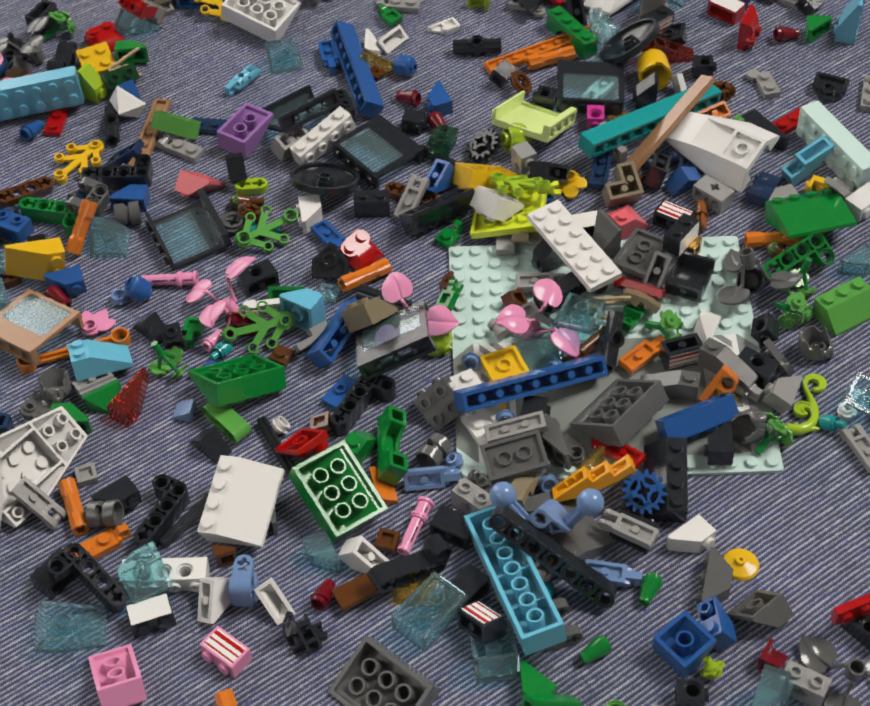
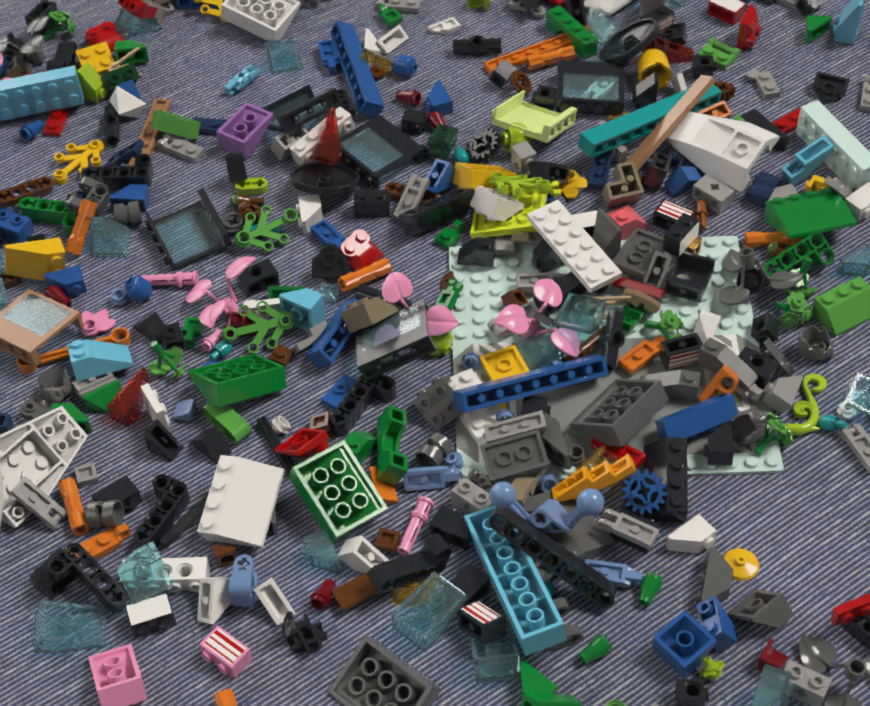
(154, 408): none -> white plate
(161, 441): none -> black slope
(190, 182): coral slope -> none
(329, 143): none -> clear red slope
(461, 155): none -> teal cylinder
(478, 252): none -> black slope
(595, 115): dark pink brick -> none
(723, 59): none -> bright green plate
(785, 33): dark red cone -> none

